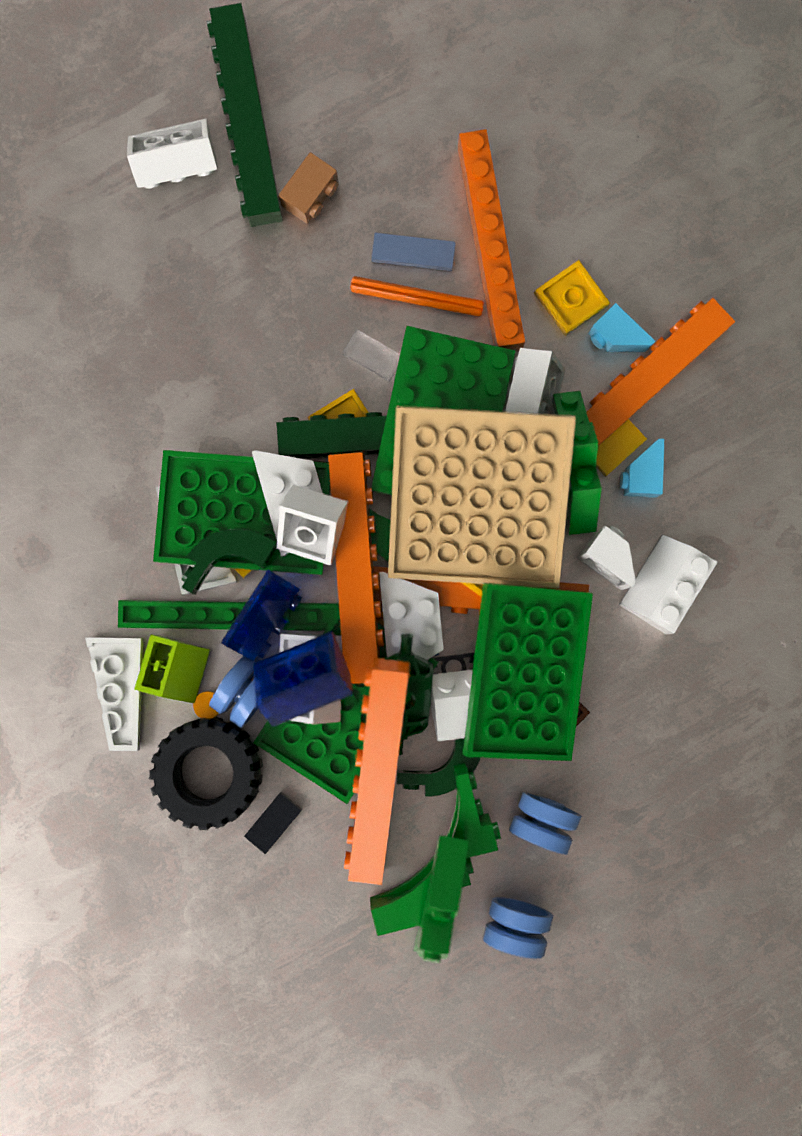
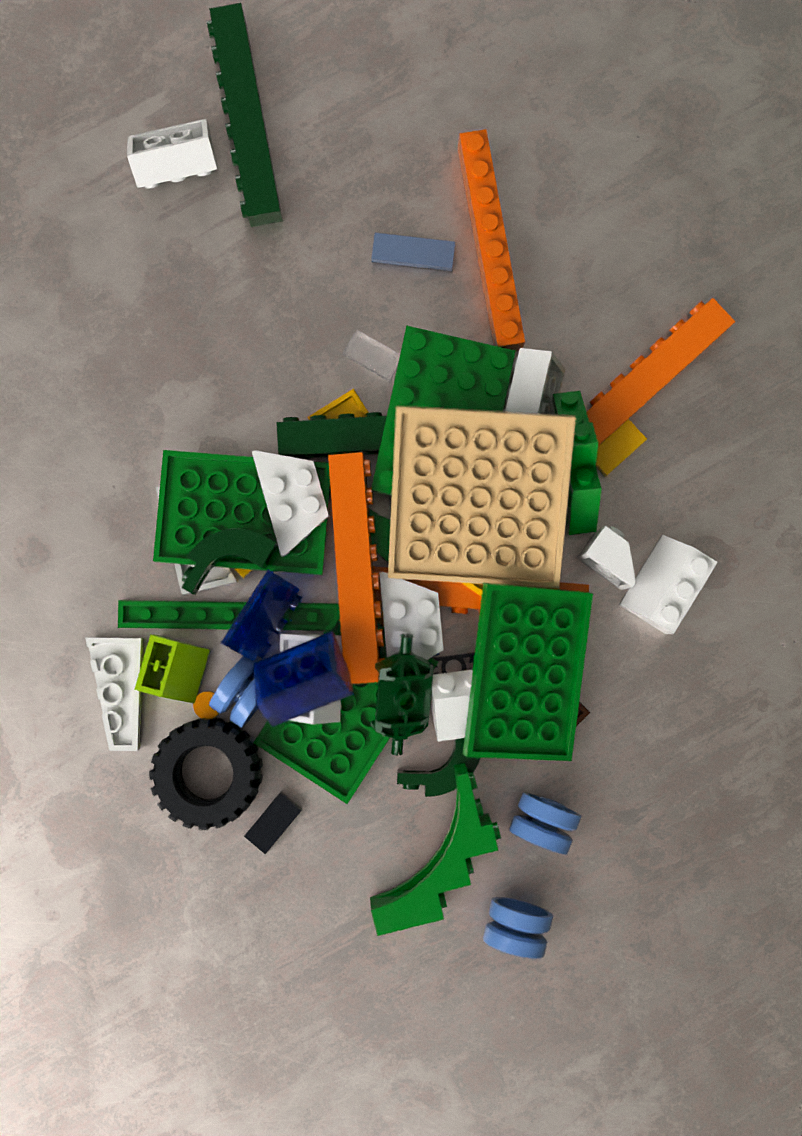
(309, 188): medium nougat brick -> none
(310, 524): white slope -> none
(378, 770): orange brick -> none
(417, 296): orange axle -> none
(442, 899): green arch -> none
(572, 297): yellow tile -> none
(619, 333): medium azure slope -> none
(645, 473): medium azure slope -> none

